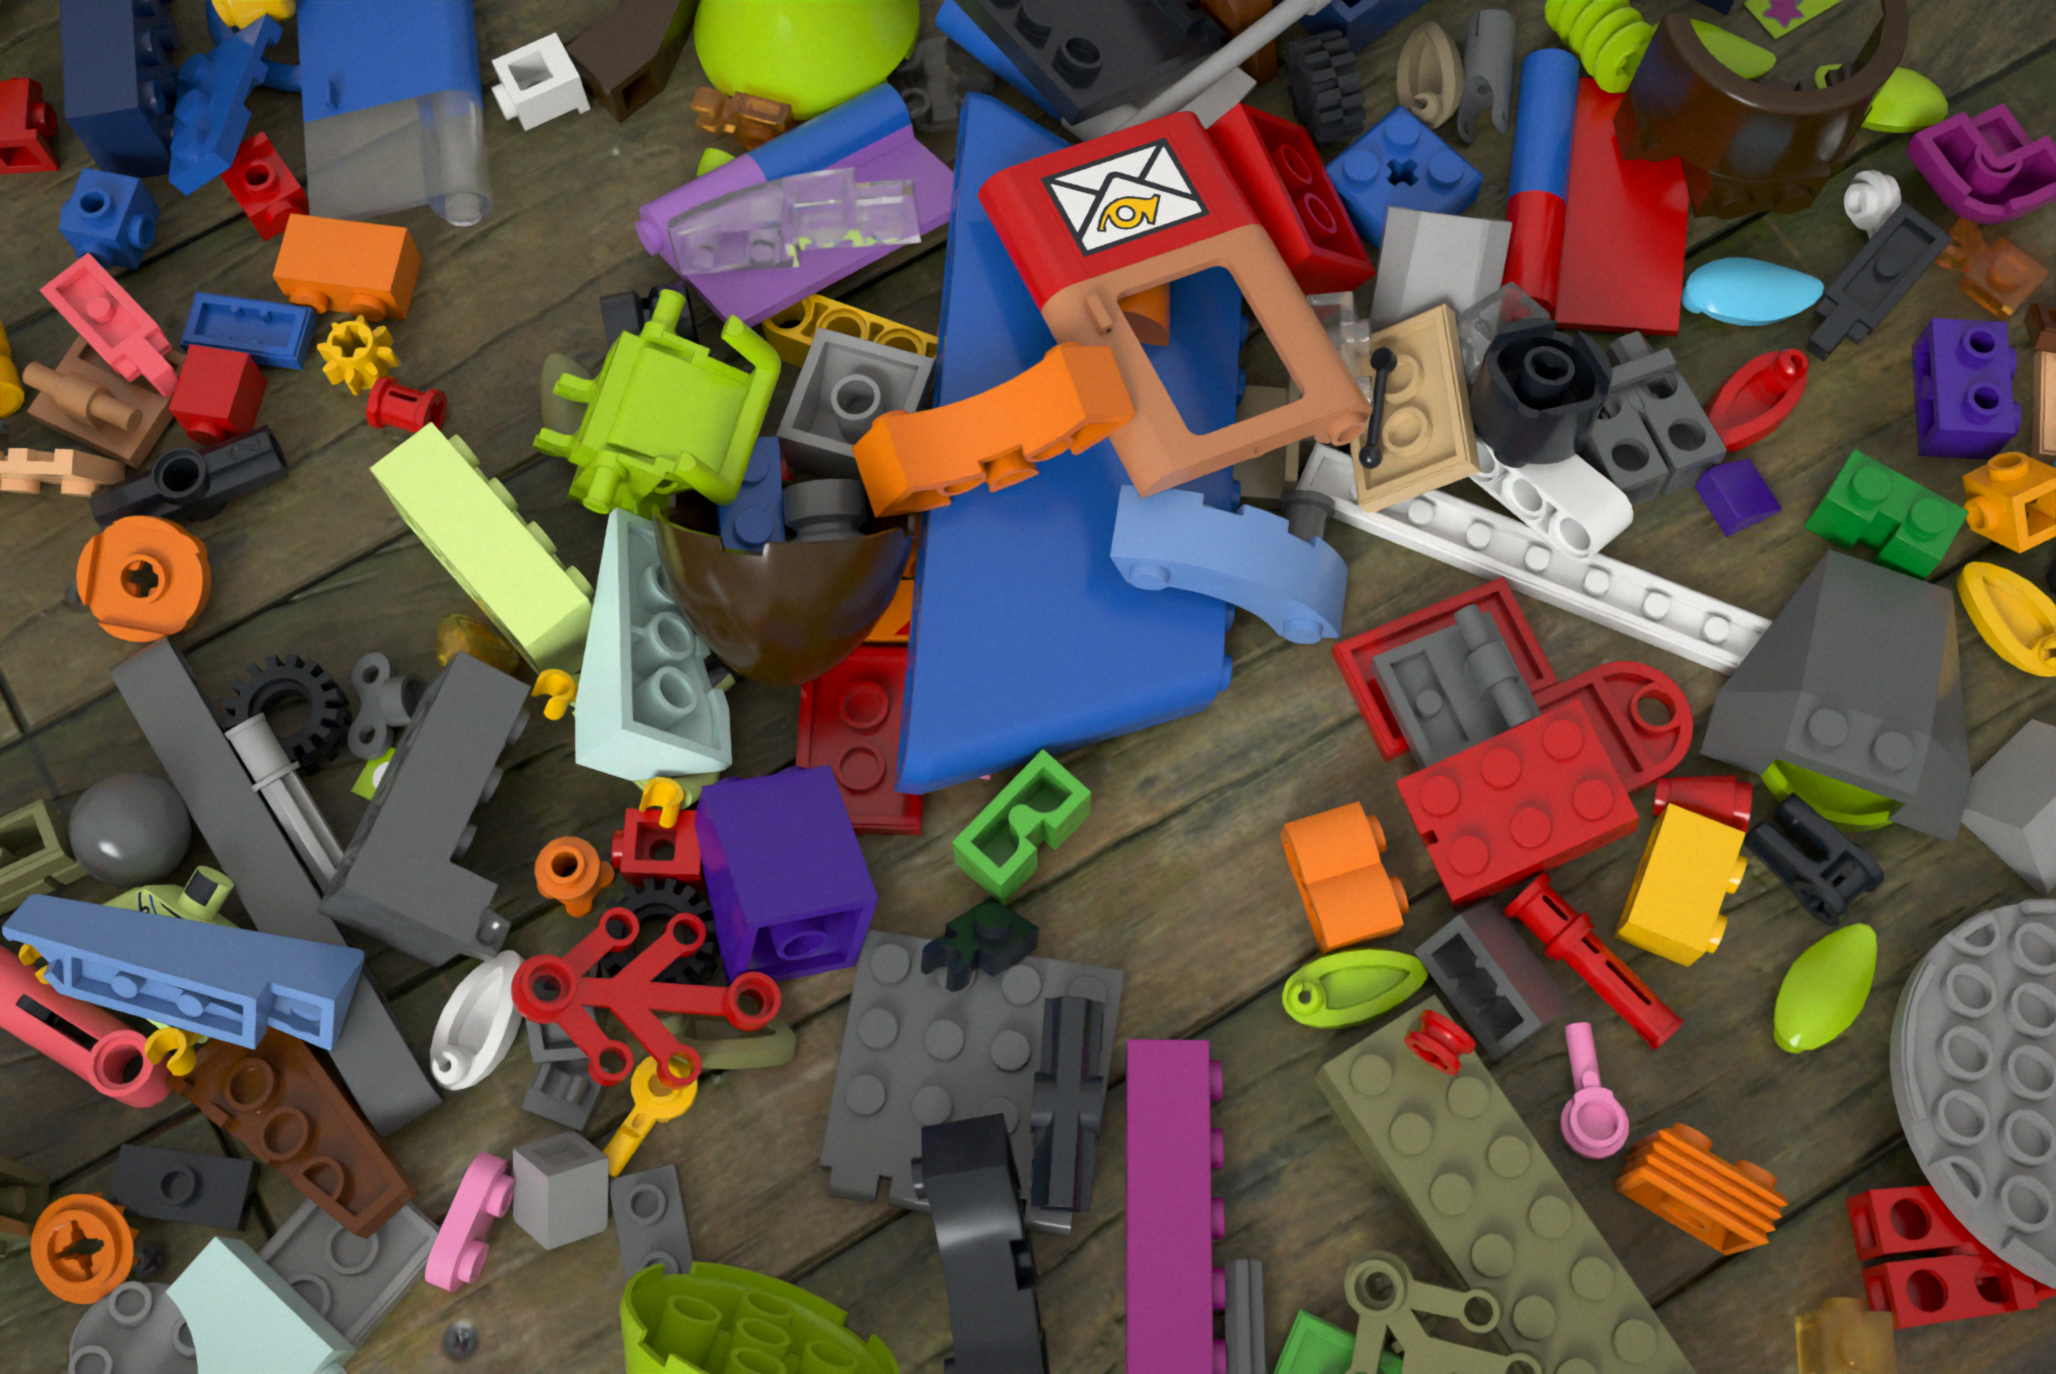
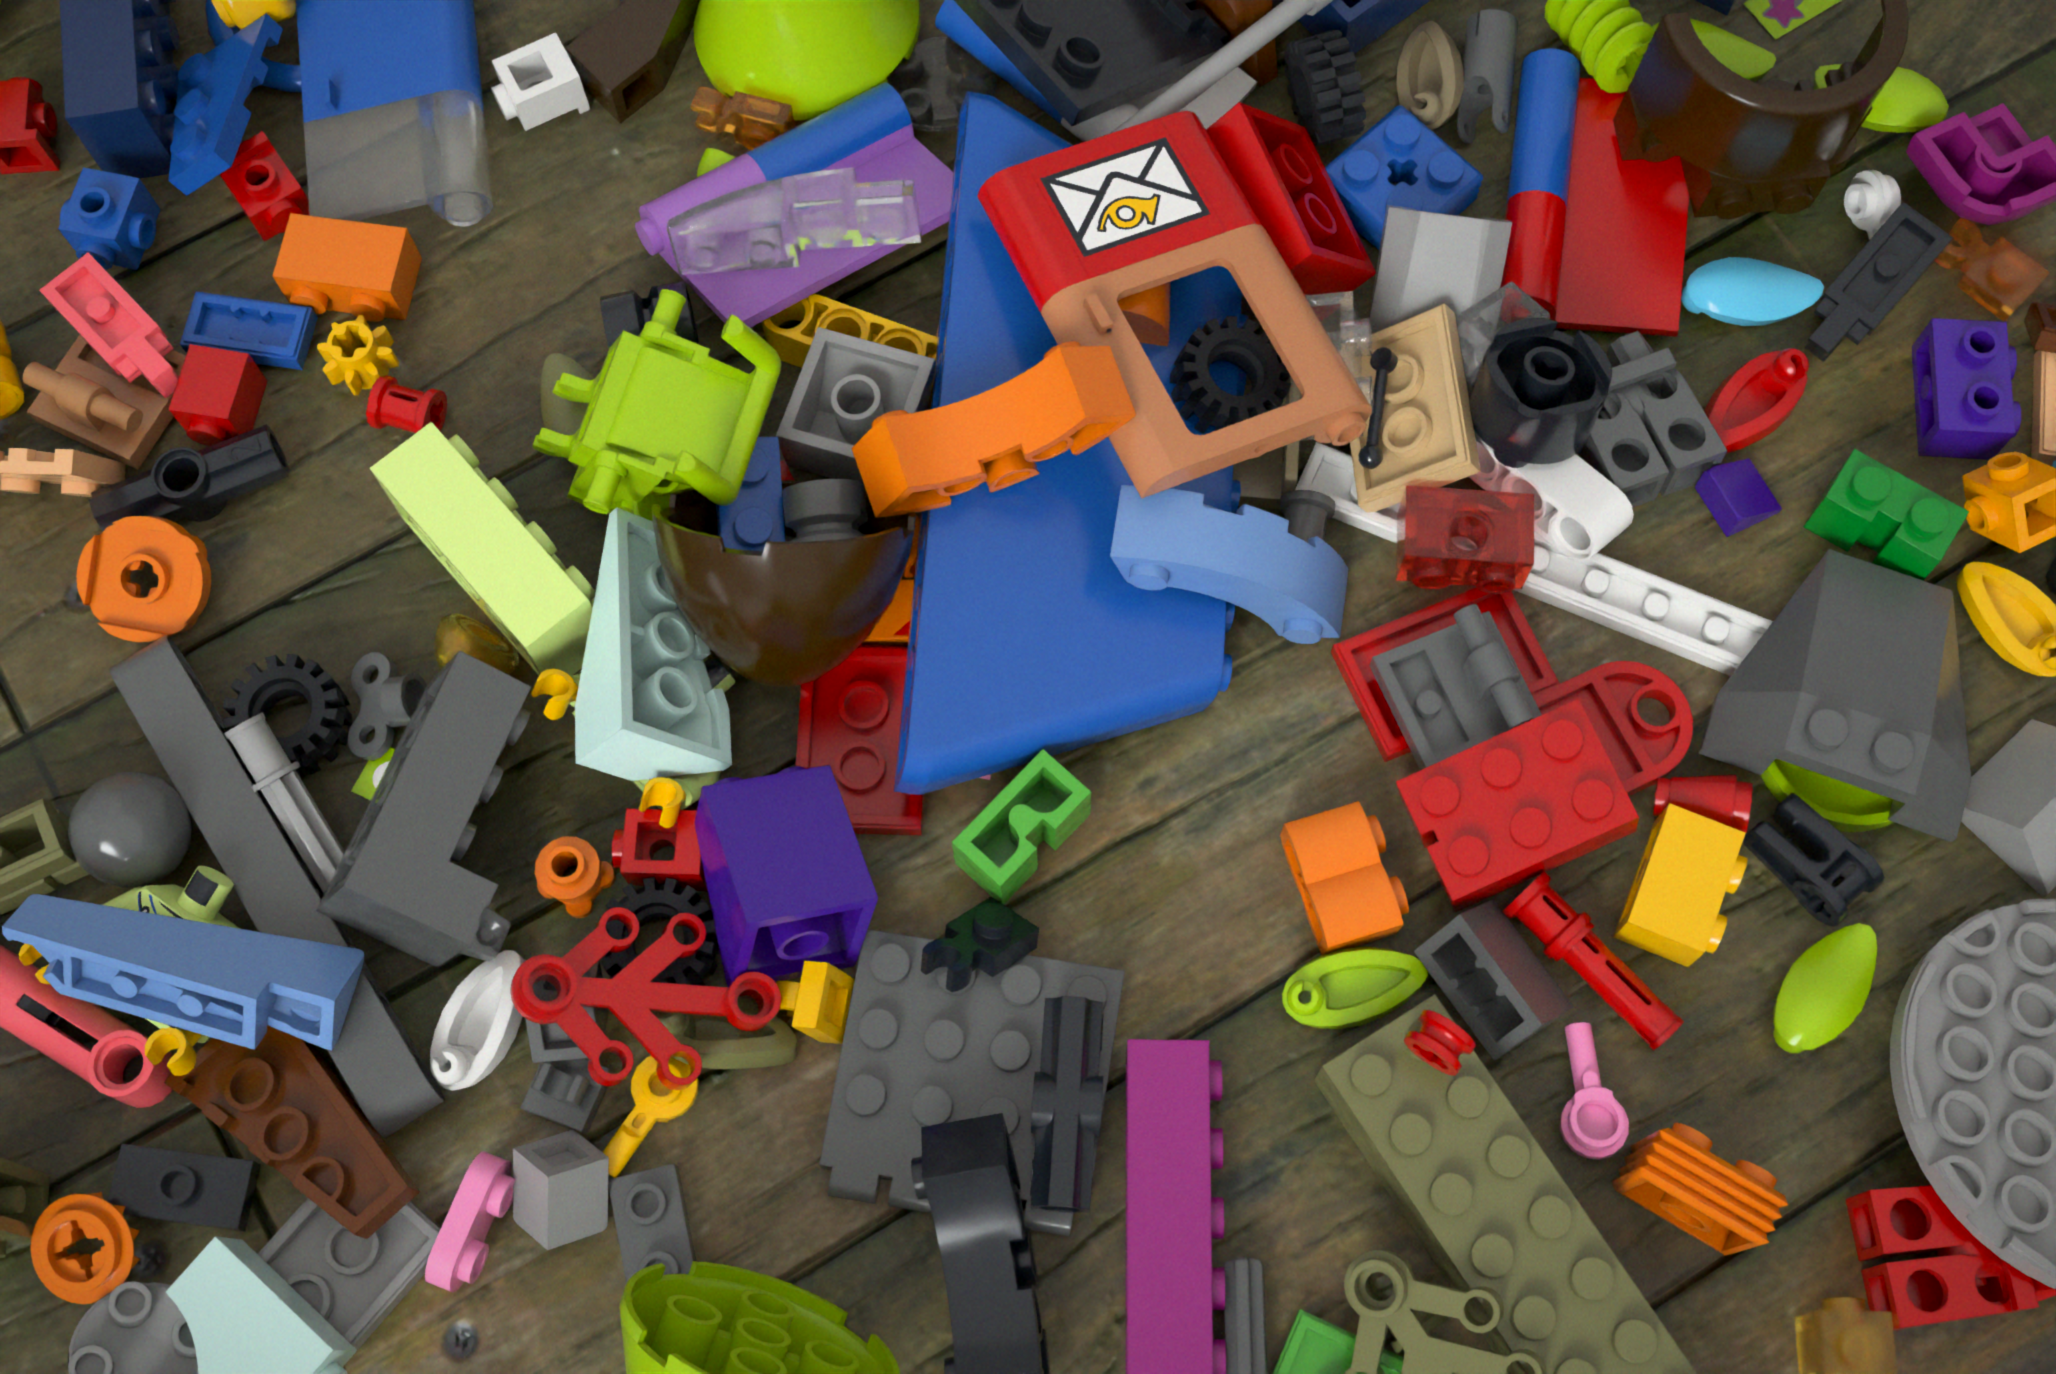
(819, 1001): none -> yellow tile
(1240, 348): none -> black tyre
(1495, 521): none -> clear red brick

